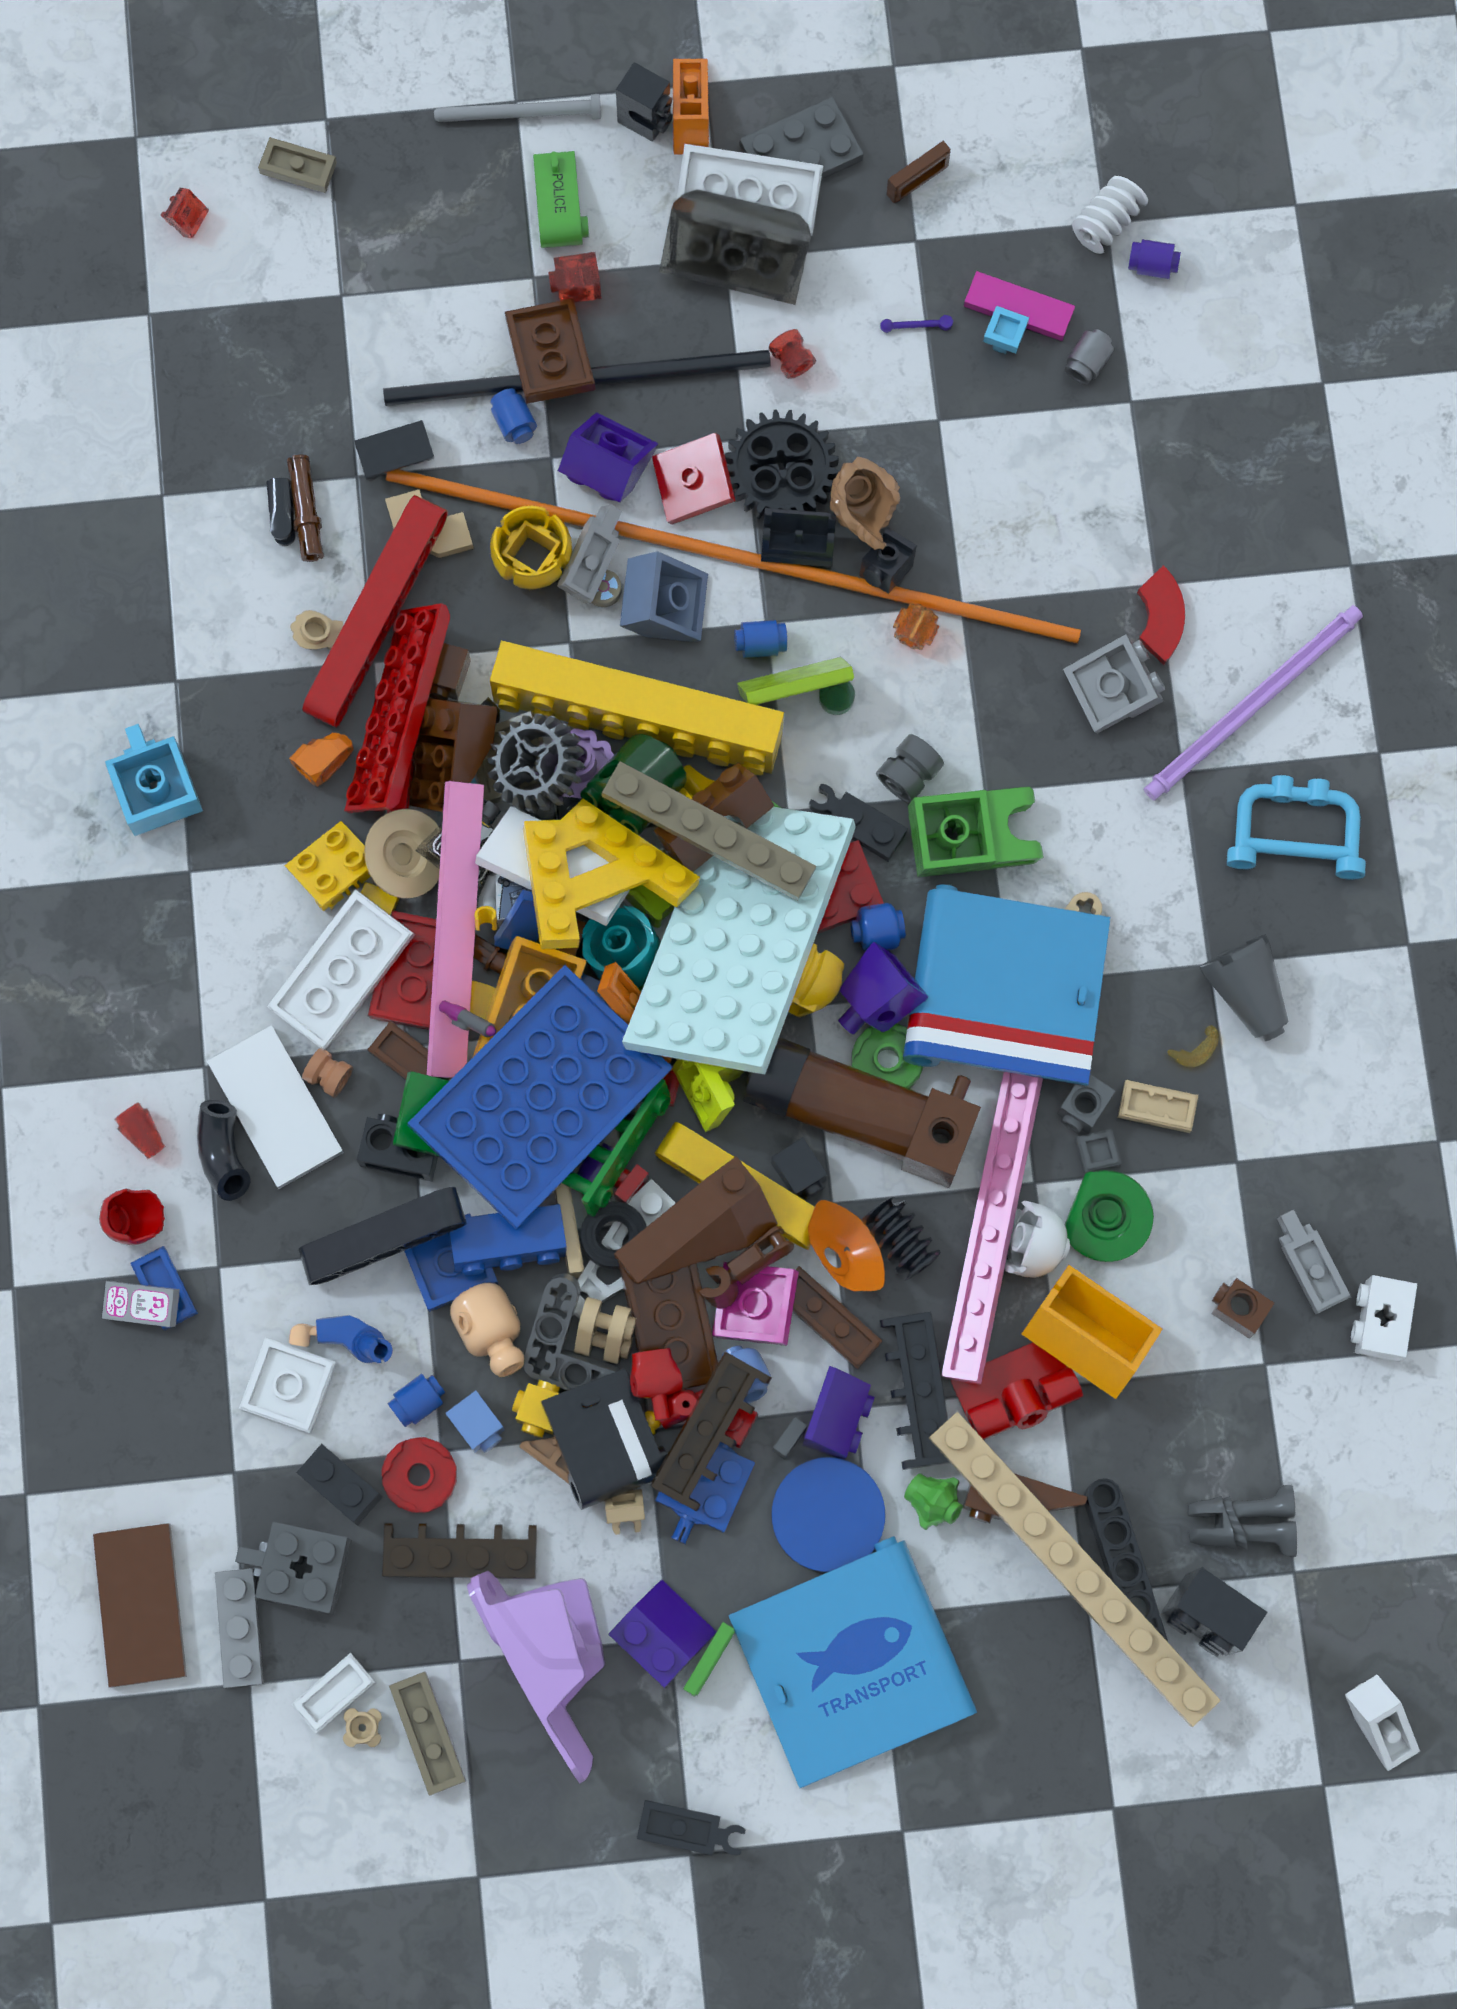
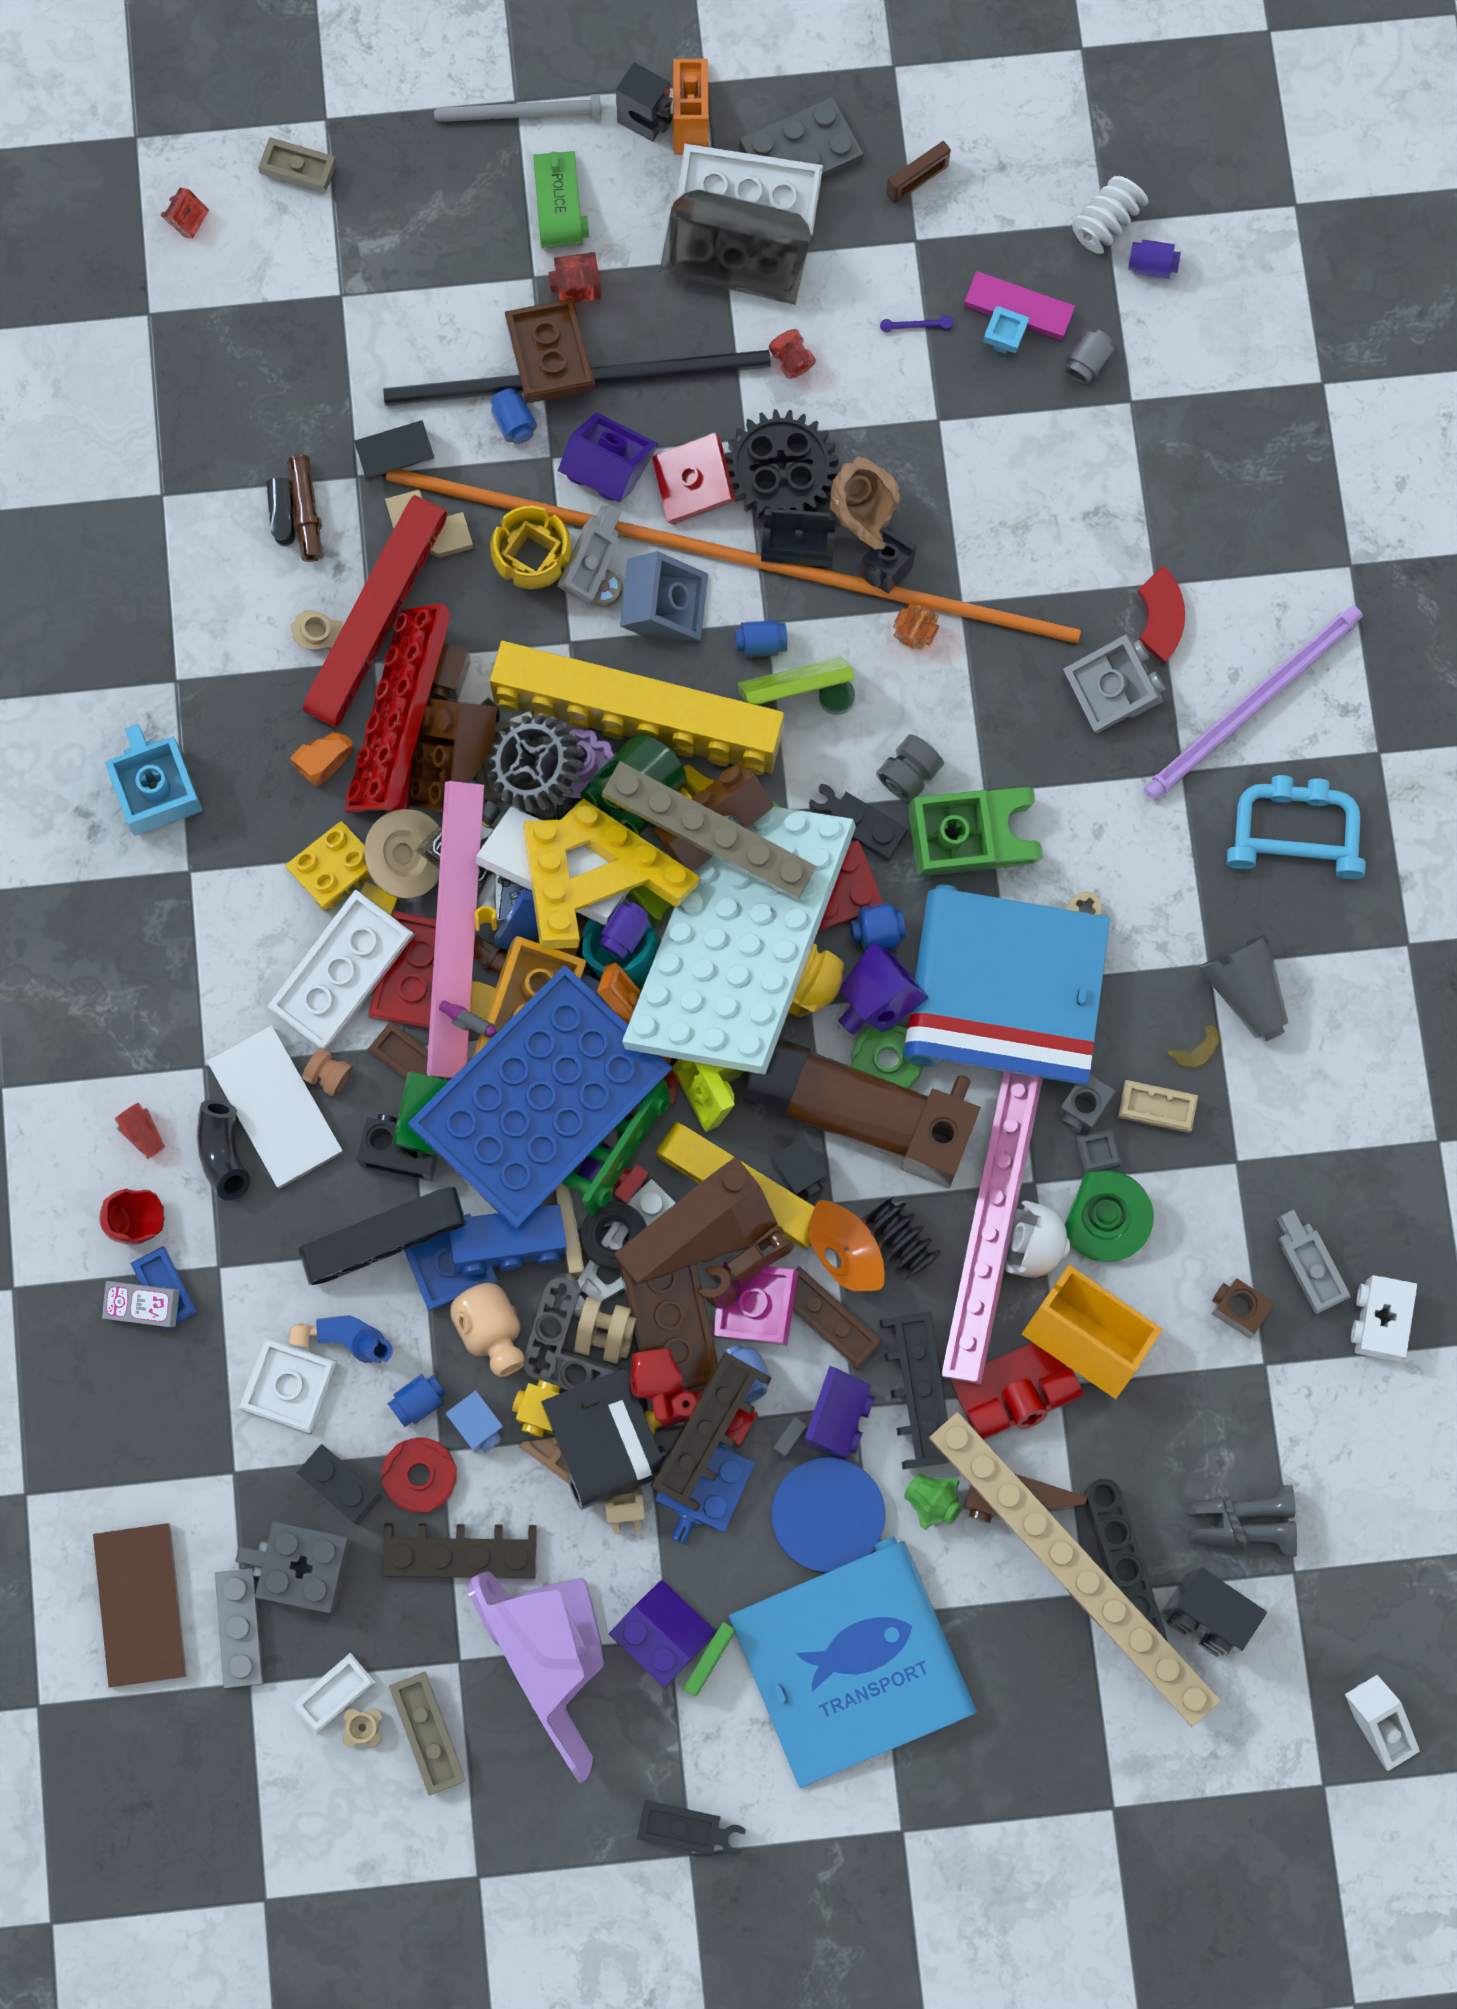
(624, 930): none -> dark purple brick

